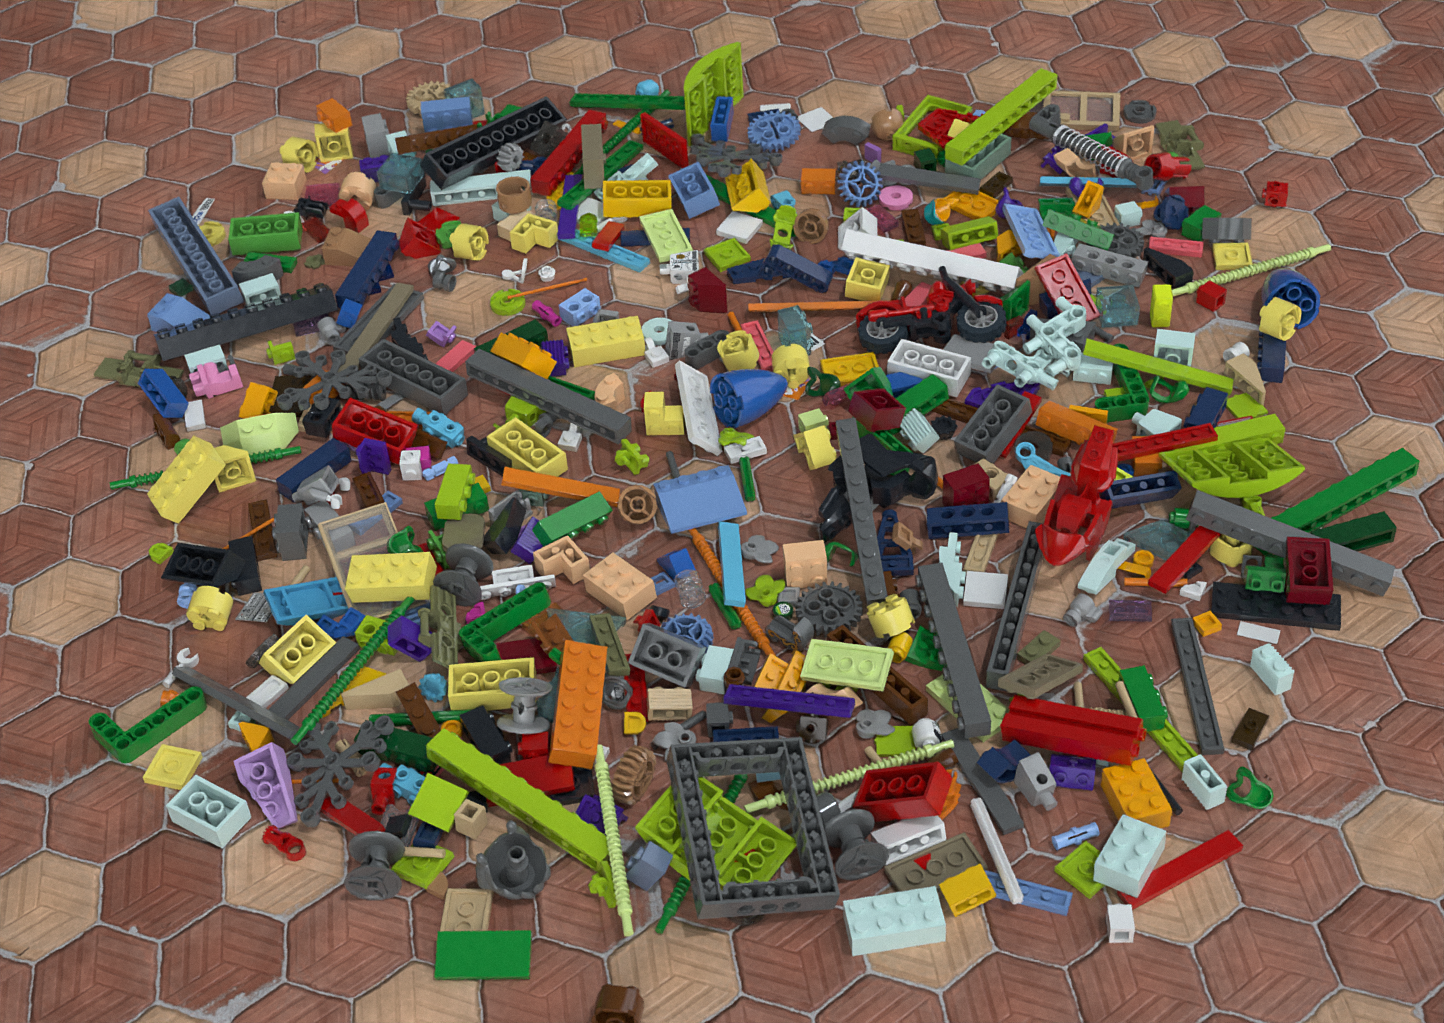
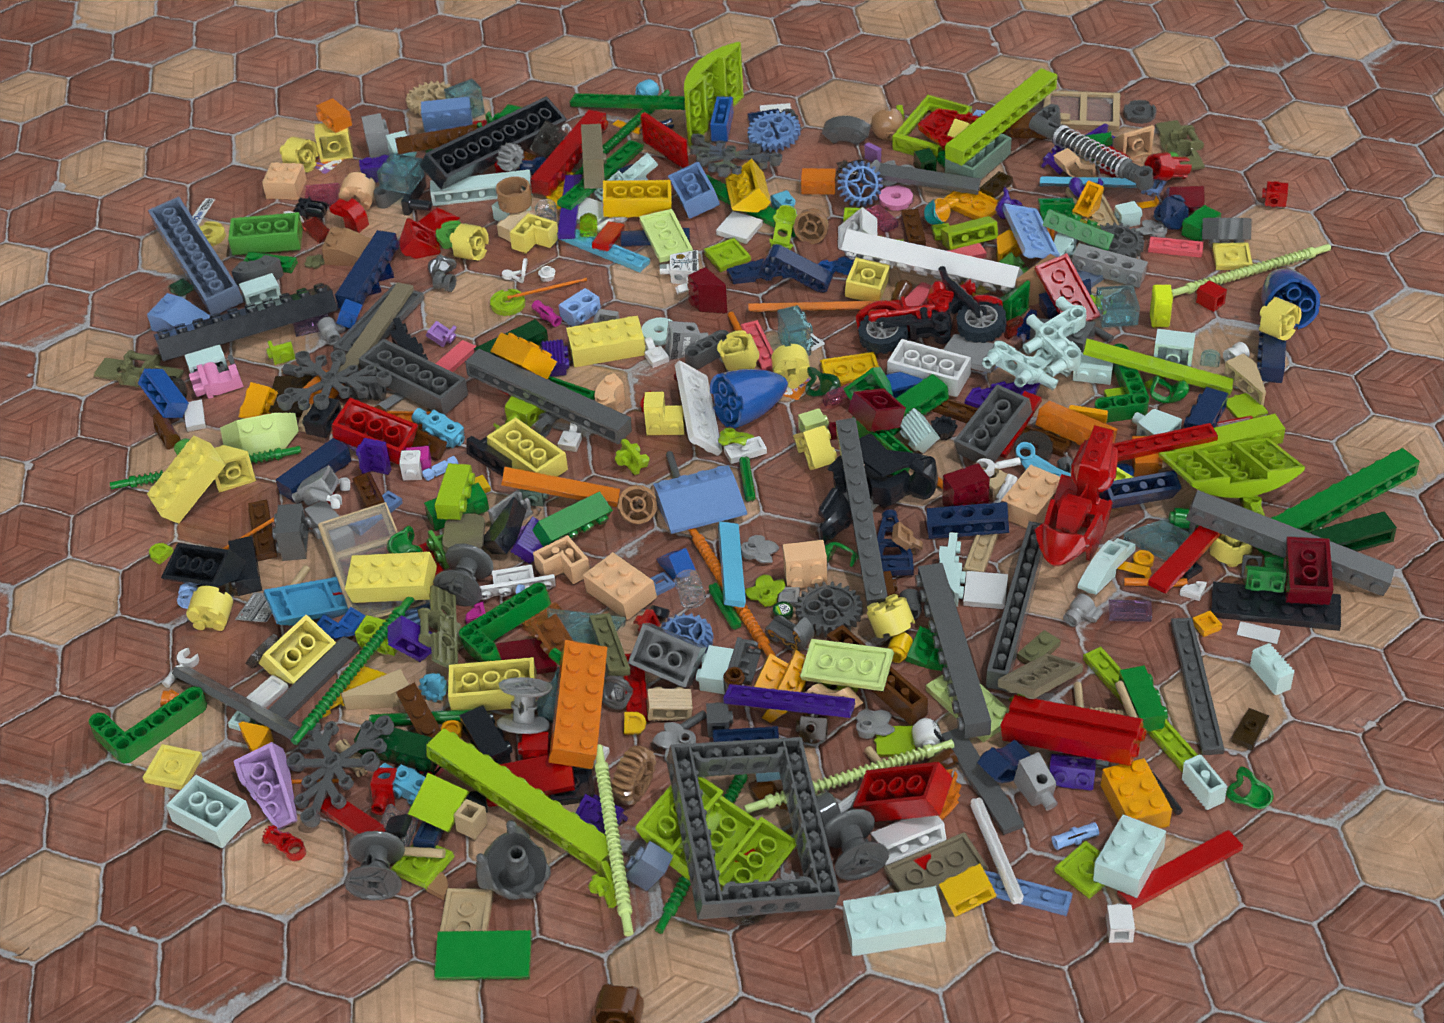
(815, 119): white sticker -> none
(990, 466): none -> white piece
(1168, 269): black slope -> none
(1210, 358): none -> clear light blue tile

